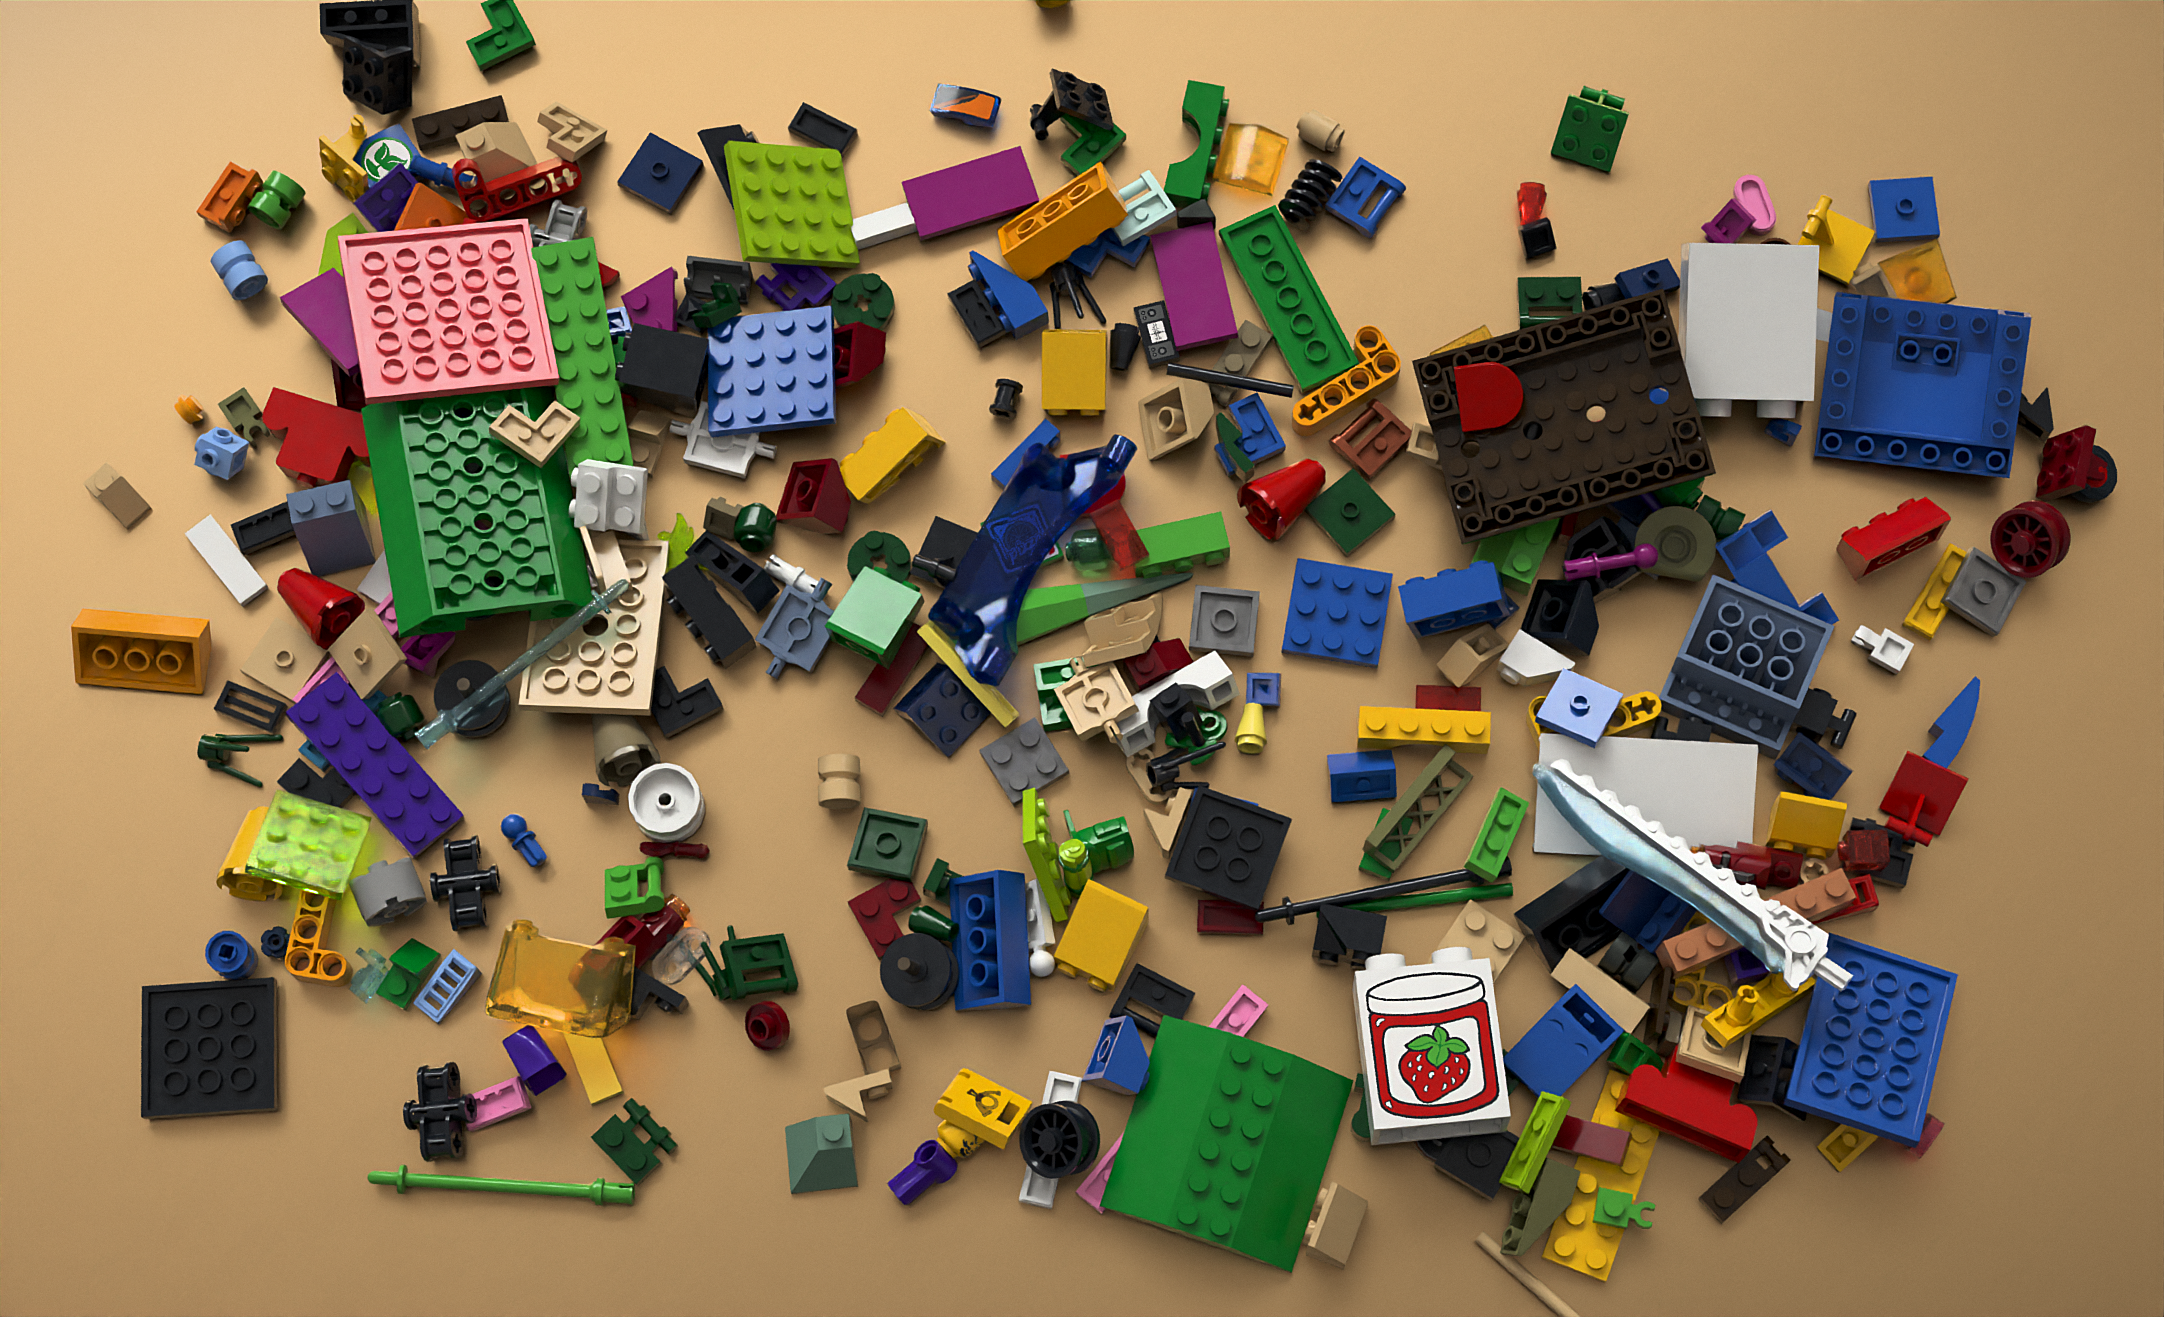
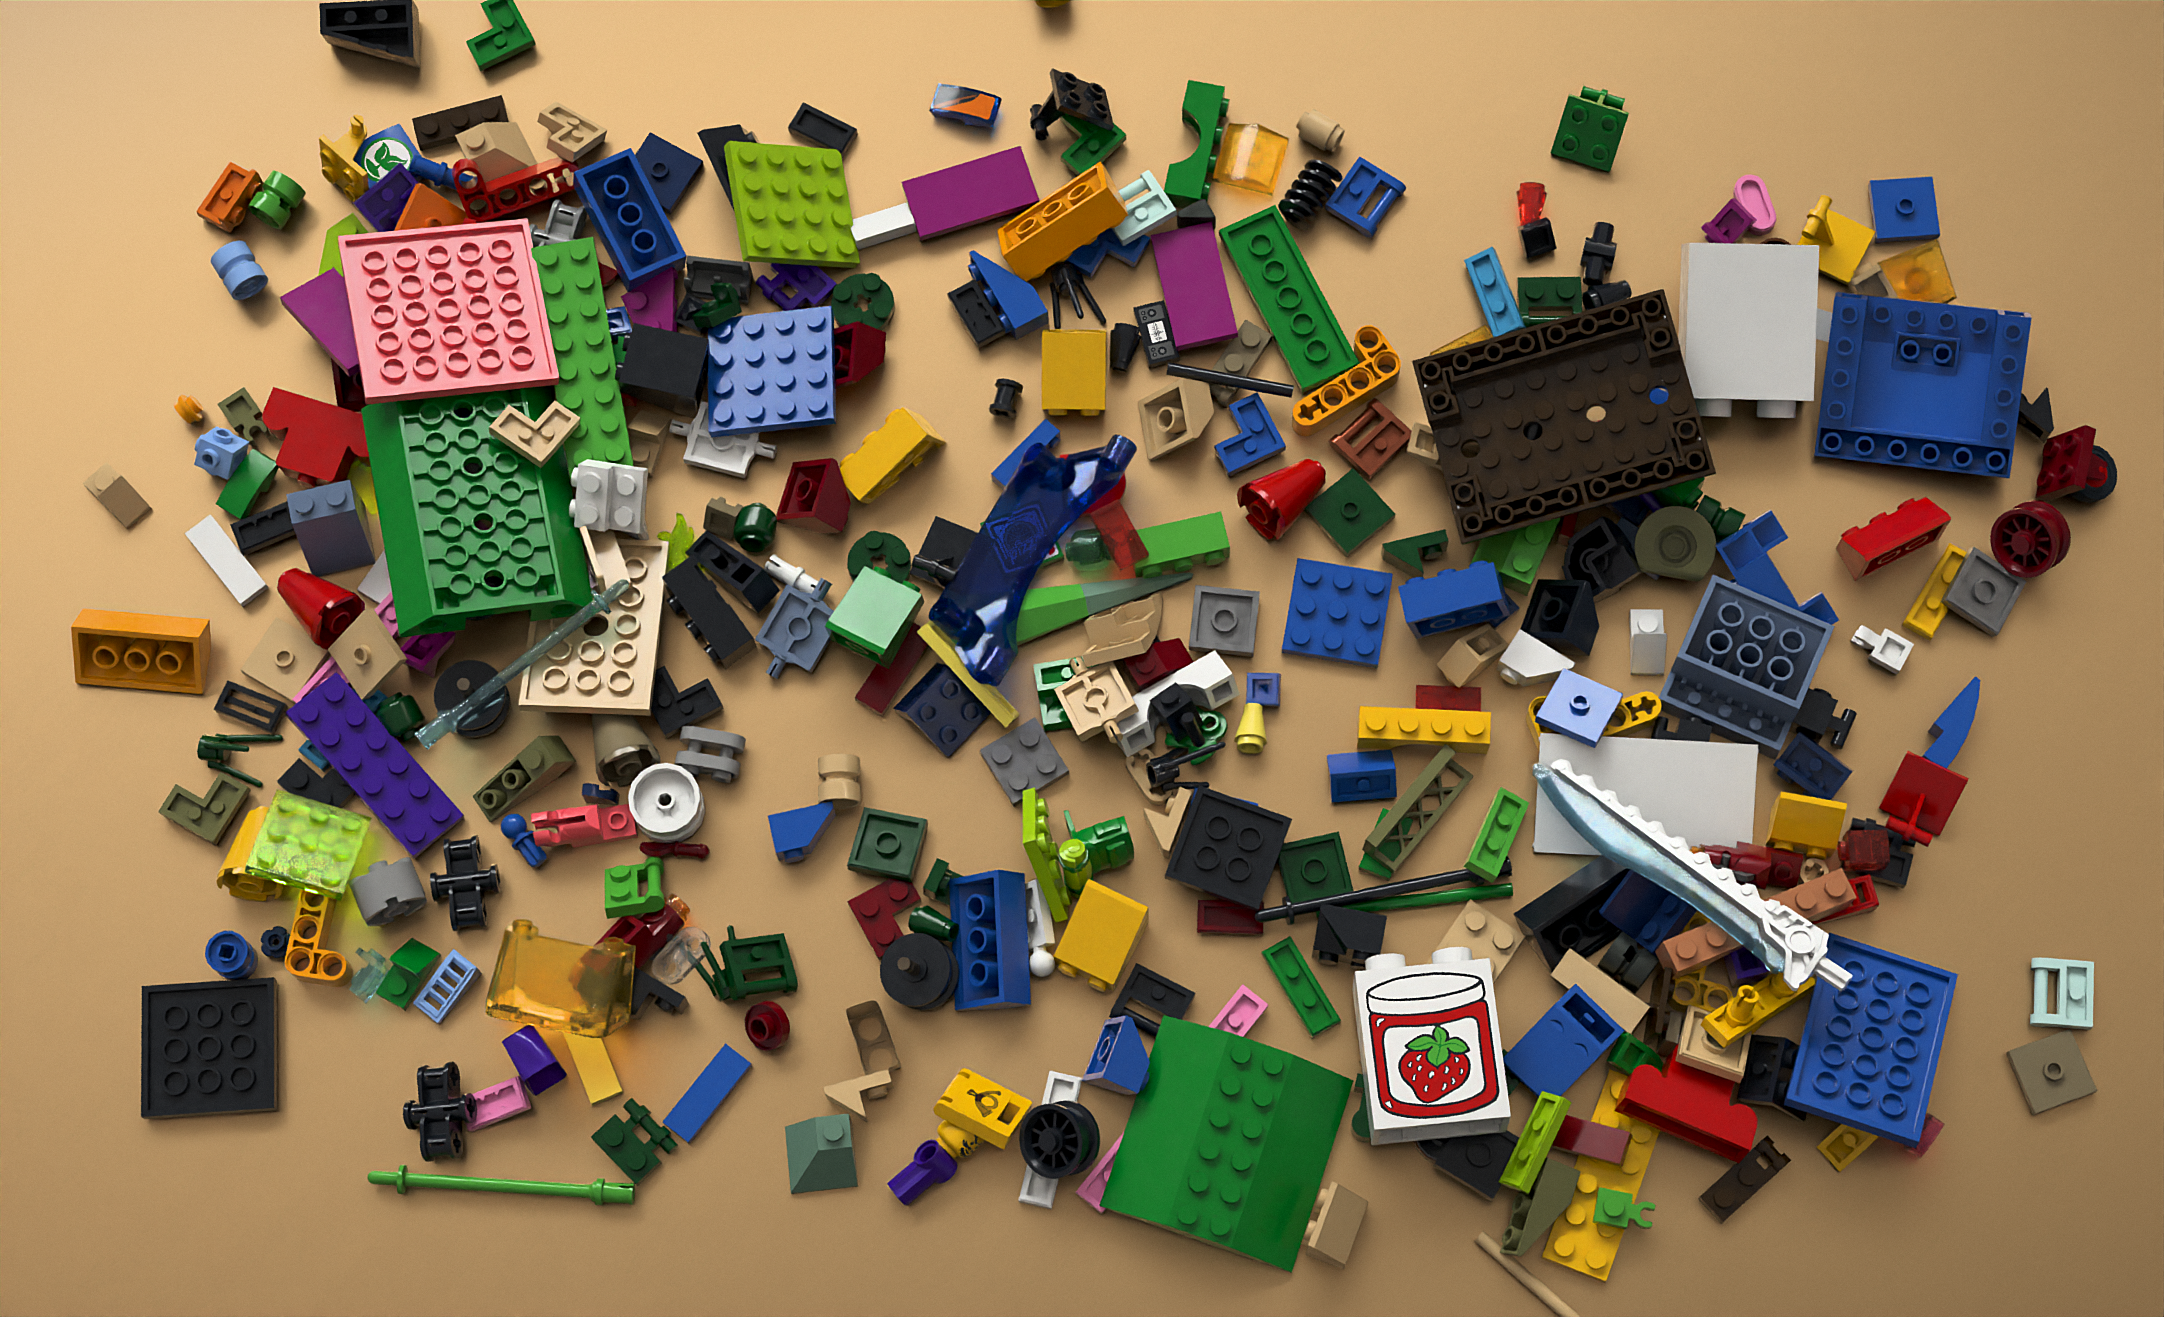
(209, 815): none -> olive plate
(246, 483): none -> green slope
(377, 77): black bracket -> none
(524, 776): none -> olive slope
(584, 826): none -> coral plate
(628, 218): none -> blue brick
(707, 1093): none -> blue tile
(720, 767): none -> light grey brick
(799, 830): none -> blue slope
(1230, 441): dark green slope -> none
(1301, 987): none -> green tile
(1314, 868): none -> dark green plate
(1406, 552): none -> dark green slope
(1487, 395): red tile -> none
(1494, 292): none -> dark azure tile
(1598, 254): none -> black axle
(1643, 556): magenta pin -> none
(1647, 642): none -> white slope
(1648, 279): dark blue plate -> none
(1783, 430): blue tile -> none
(2051, 1072): none -> dark tan plate
(2074, 993): none -> light aqua plate

